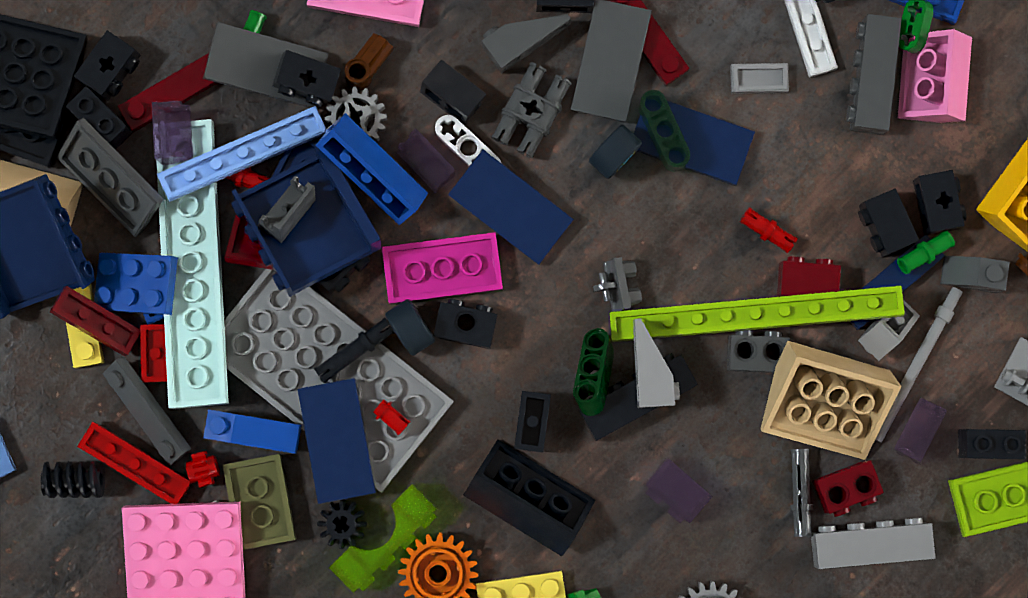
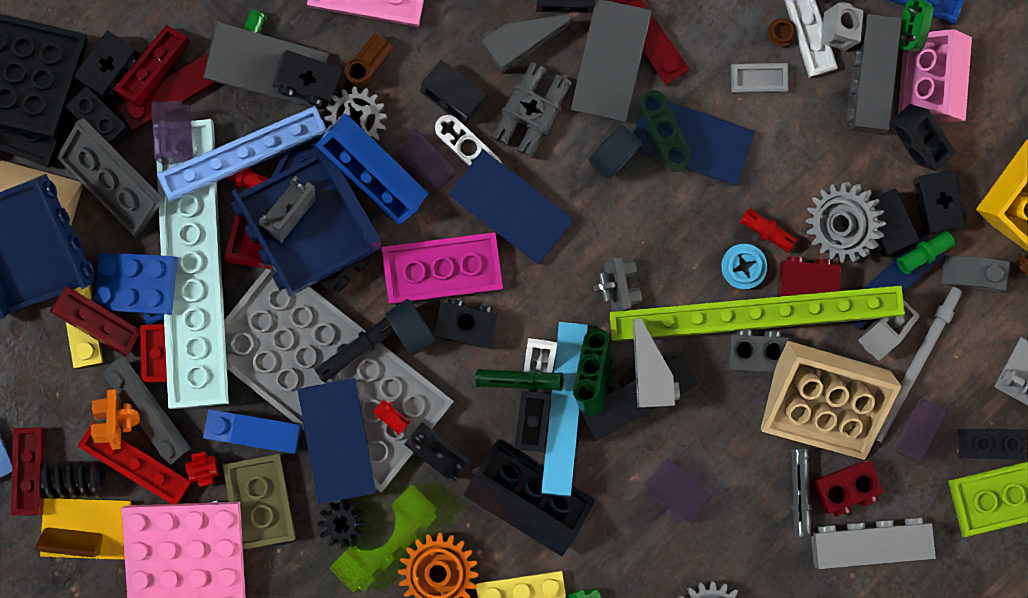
(27, 466): none -> dark red plate
(69, 542): none -> reddish brown slope
(88, 516): none -> yellow tile
(115, 418): none -> orange hips
(152, 65): none -> dark red plate
(437, 452): none -> black hinge
(529, 380): none -> dark green pin
(540, 355): none -> white slope
(563, 413): none -> medium azure tile
(749, 254): none -> medium azure gear
(781, 32): none -> reddish brown plate
(842, 26): none -> light grey brick
(861, 216): none -> light grey gear
(922, 137): none -> black brick

